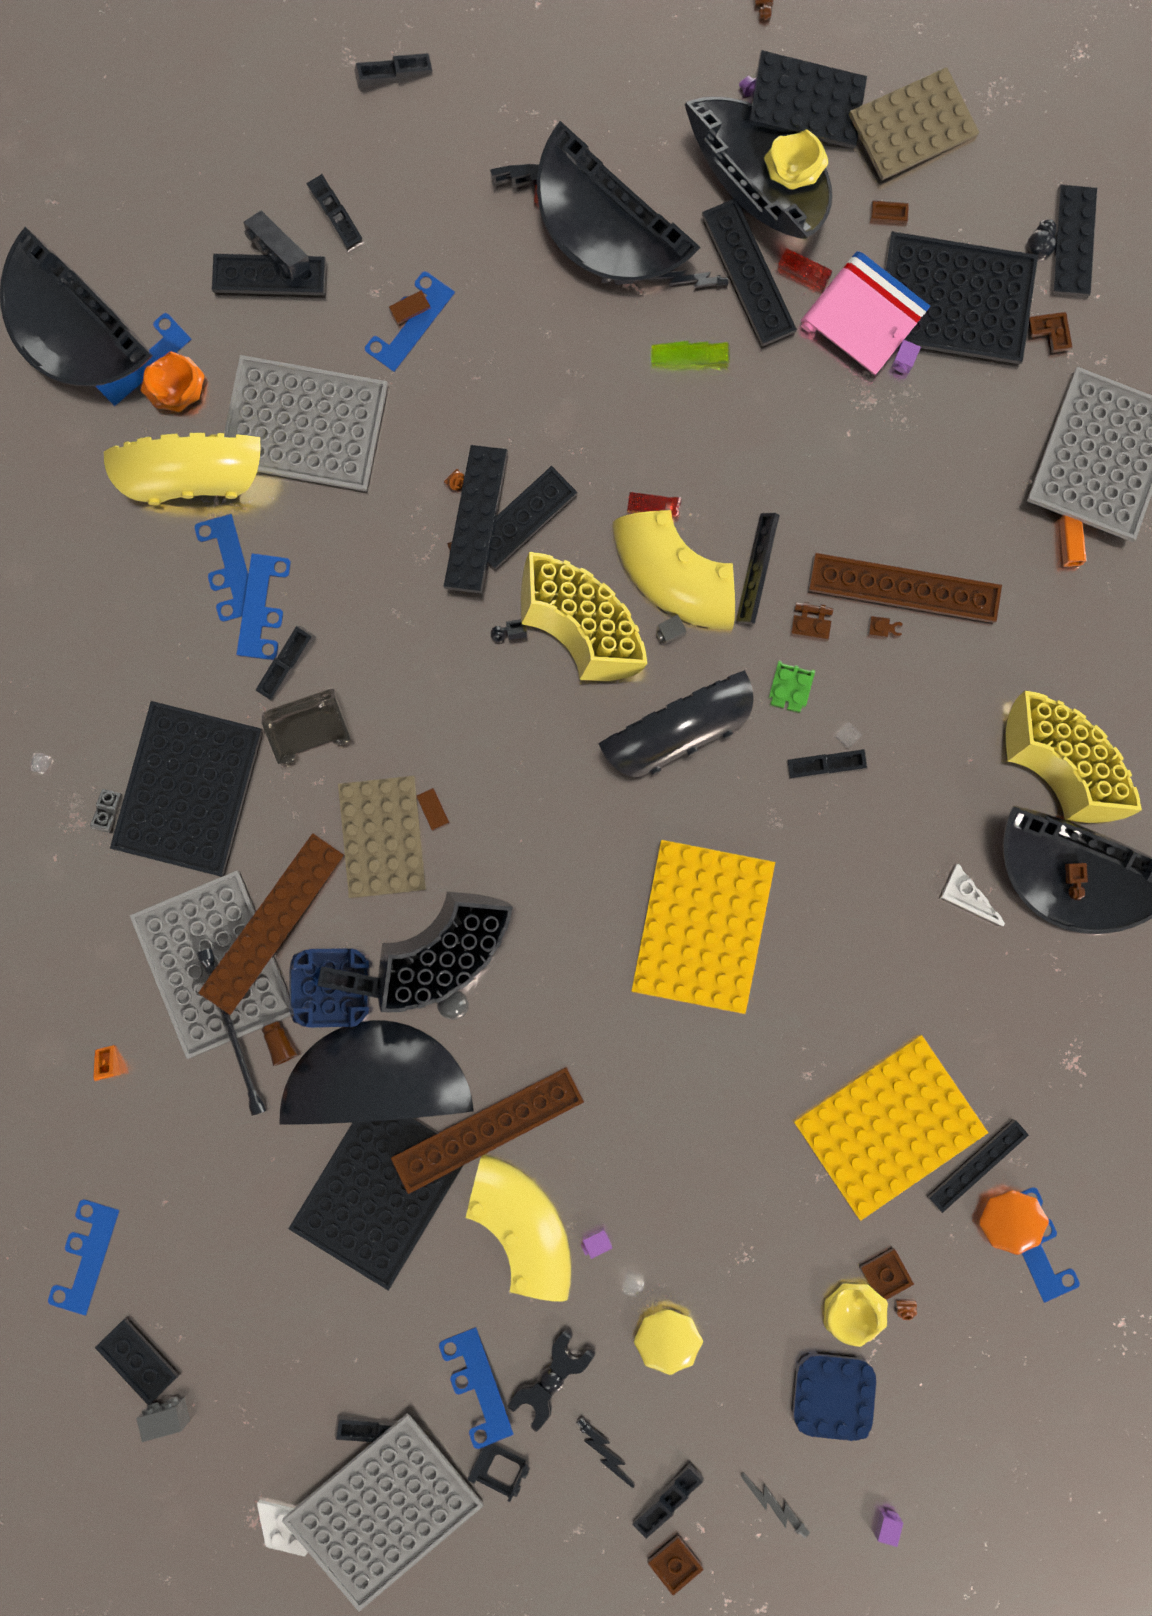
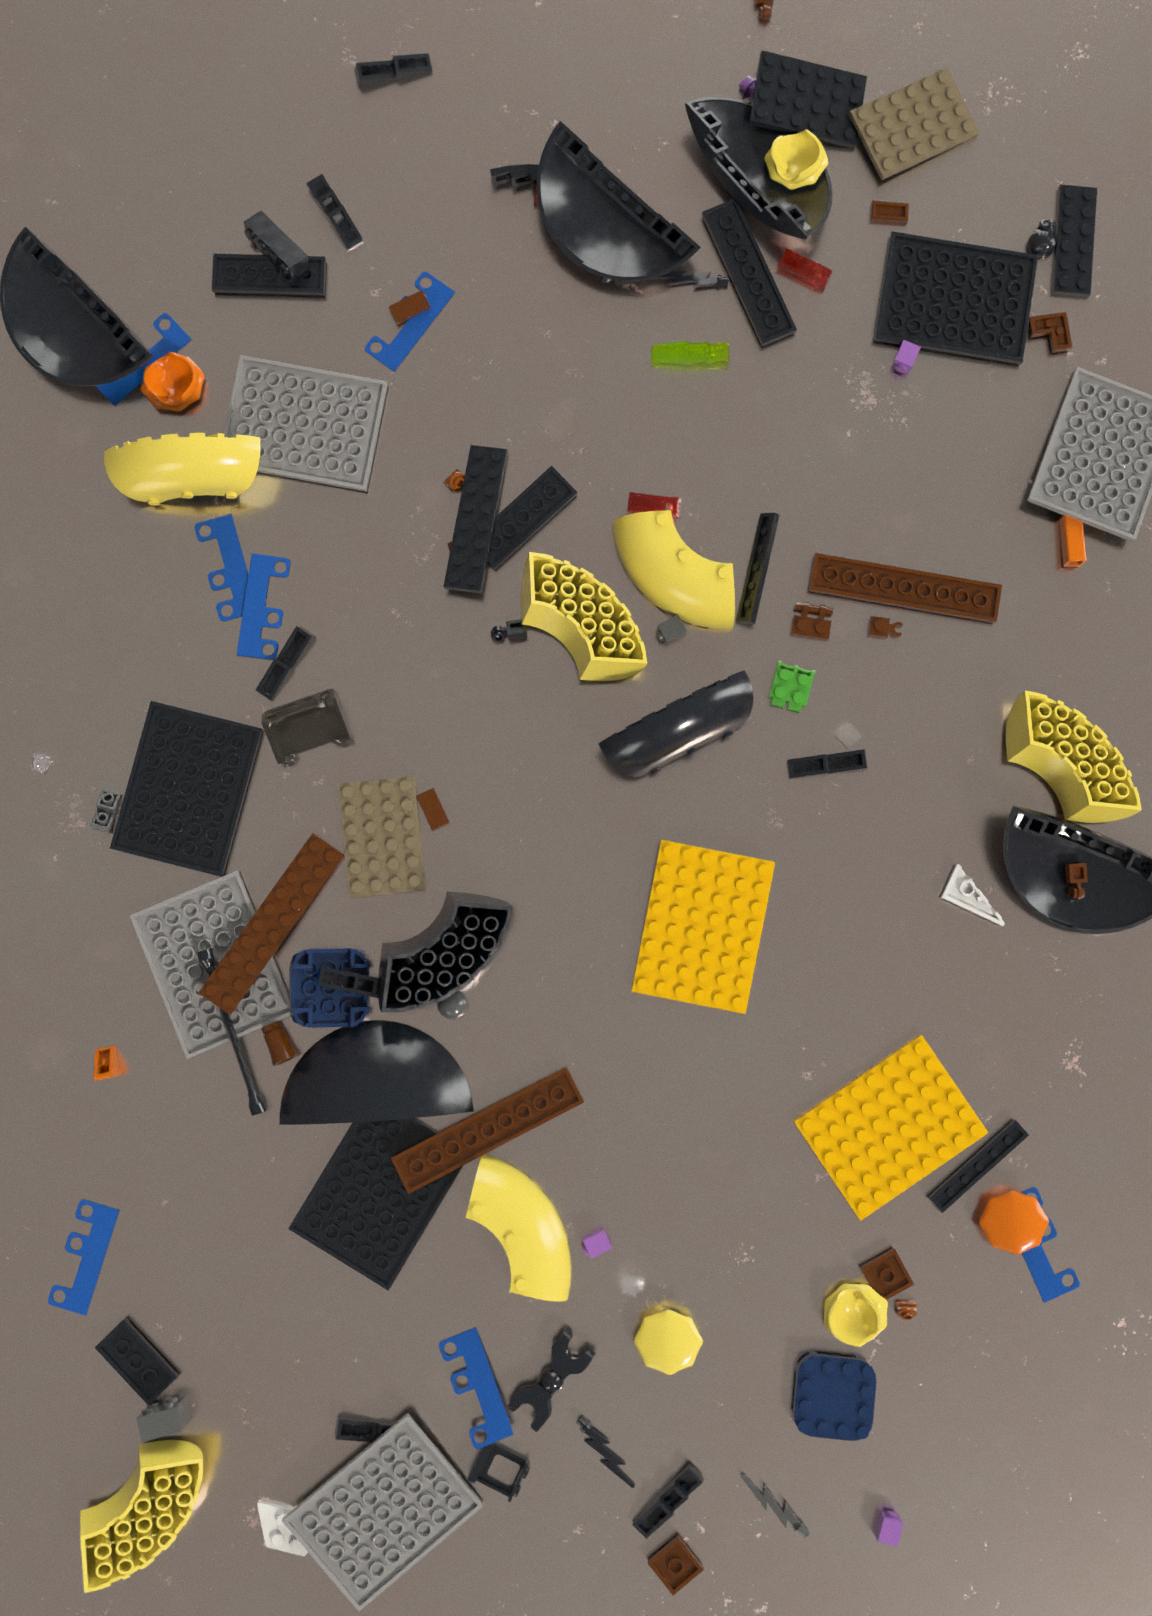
(142, 1515): none -> light yellow brick
(864, 312): bright pink door -> none

